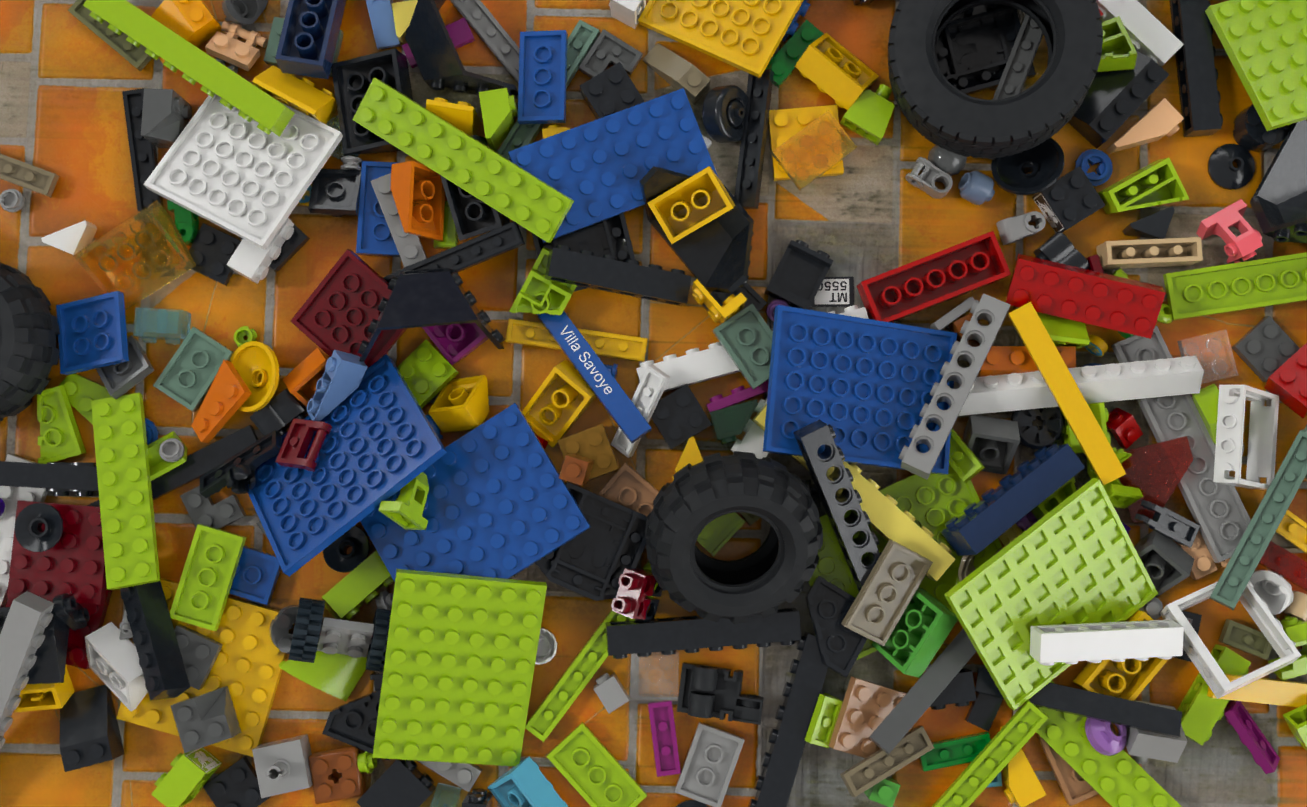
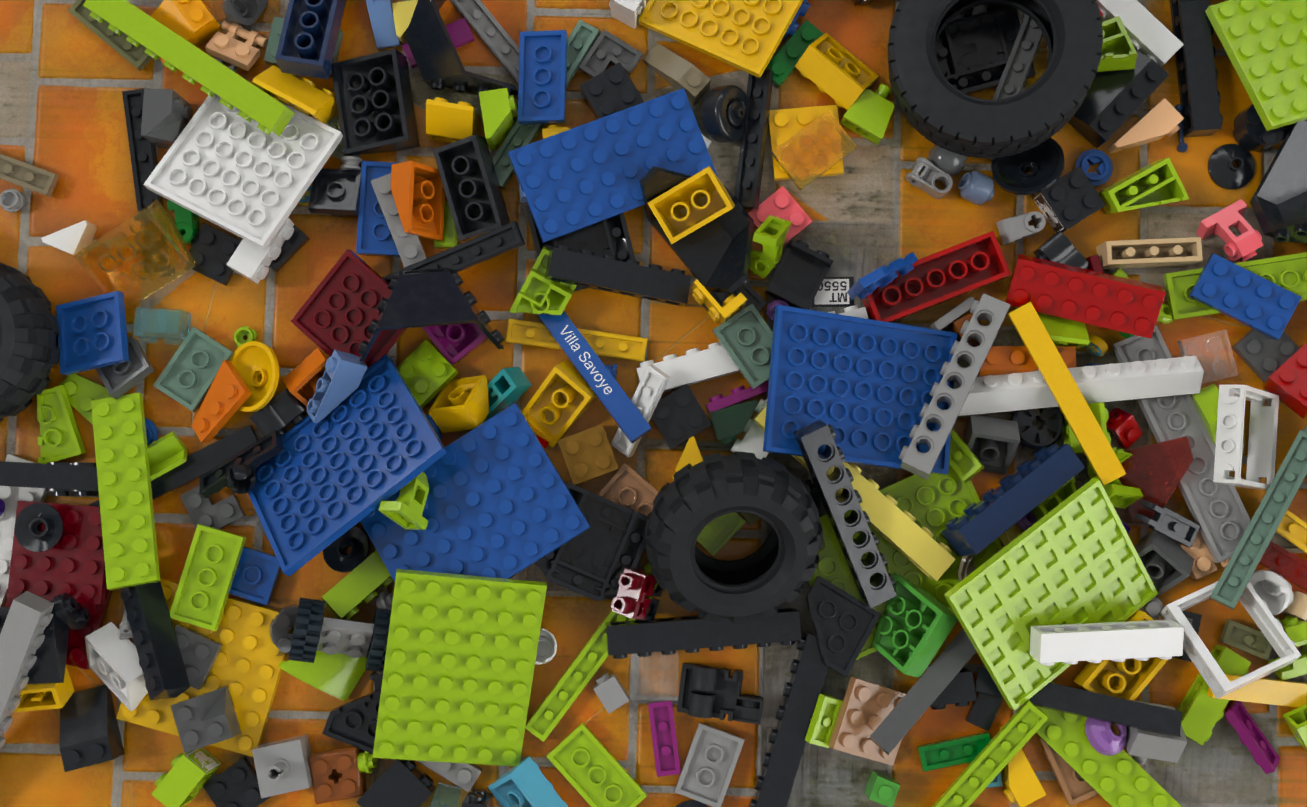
(171, 450): light grey plate -> none
(297, 443): dark red plate -> none
(463, 160): lime plate -> none
(506, 389): none -> teal slope
(576, 469): dark orange brick -> none
(772, 237): none -> lime tile
(783, 206): none -> coral plate
(880, 765): dark tan plate -> none
(882, 276): none -> blue plate
(886, 592): dark tan tile -> none
(1152, 226): black slope -> none
(1181, 147): none -> dark blue hinge
(1245, 296): none -> blue plate

